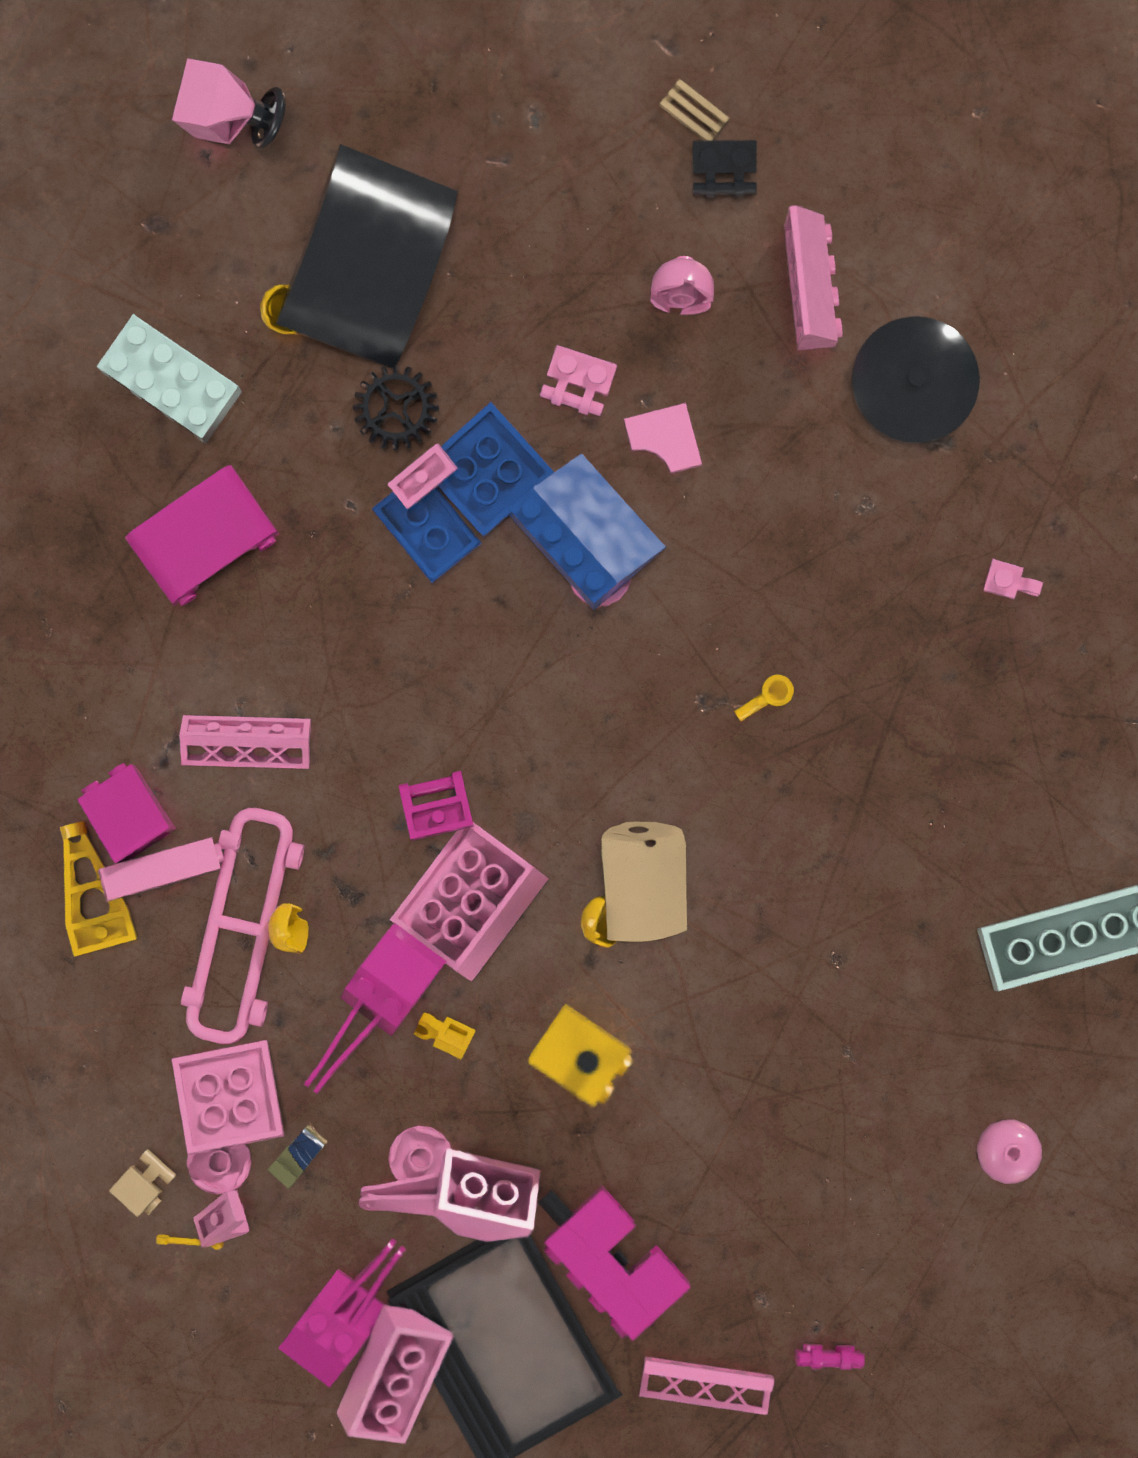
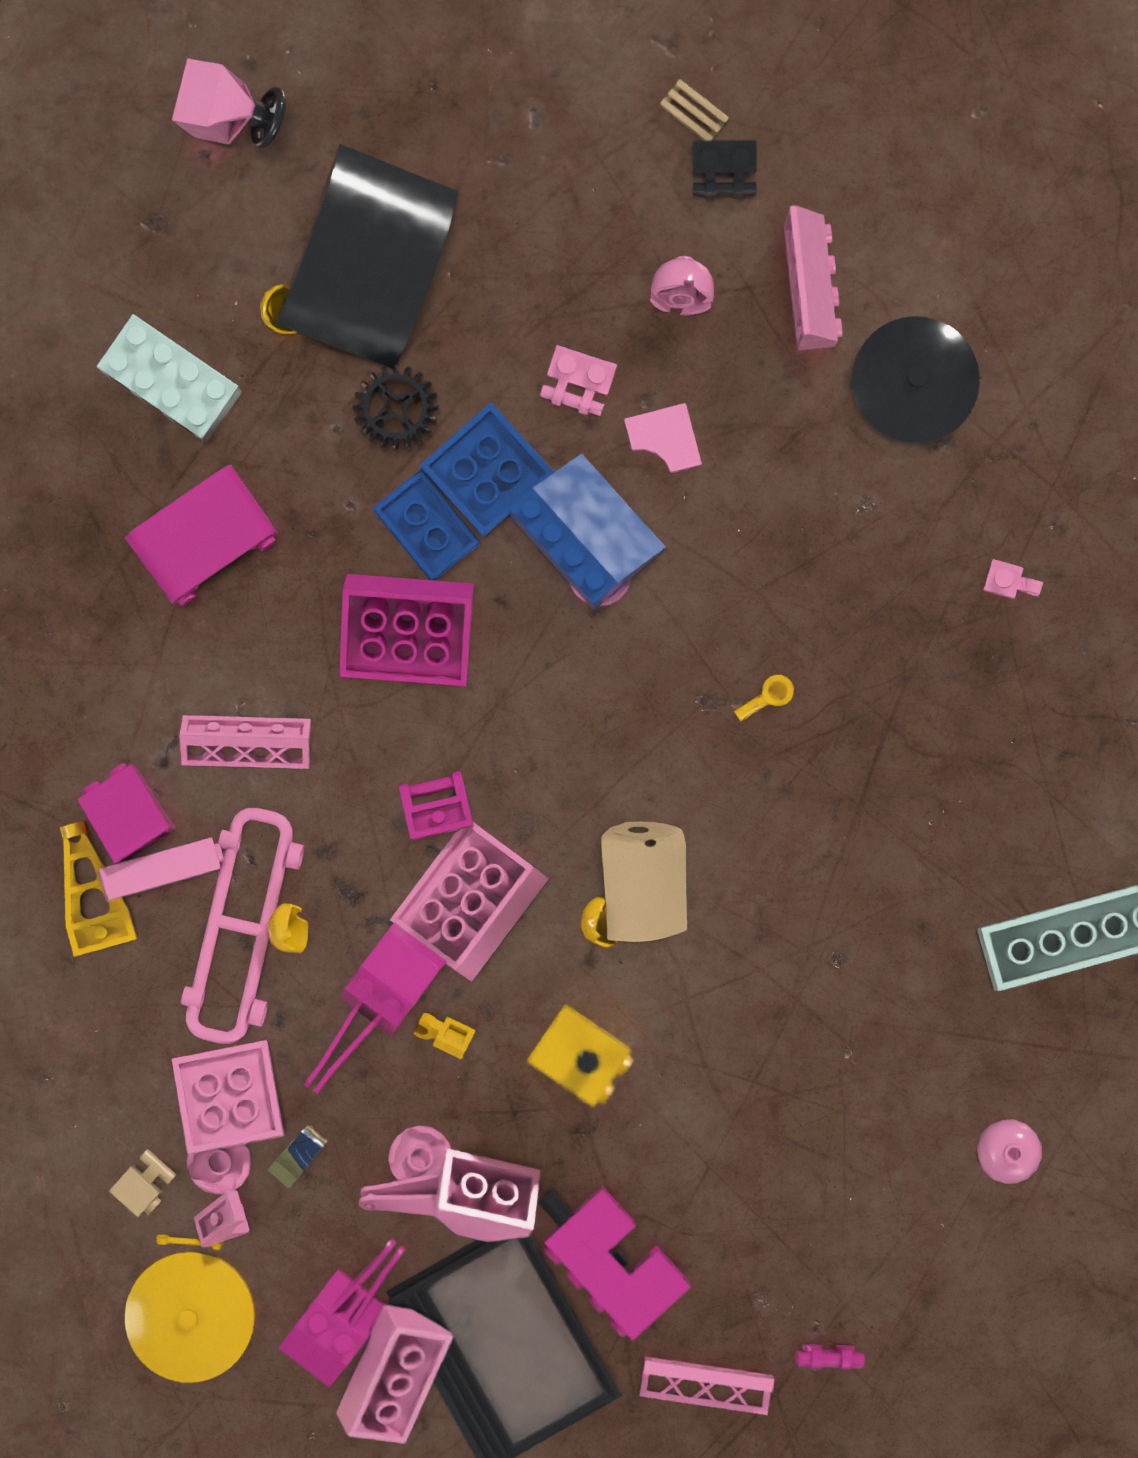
(189, 1316): none -> yellow dish
(406, 629): none -> dark pink slope
(422, 476): bright pink plate -> none

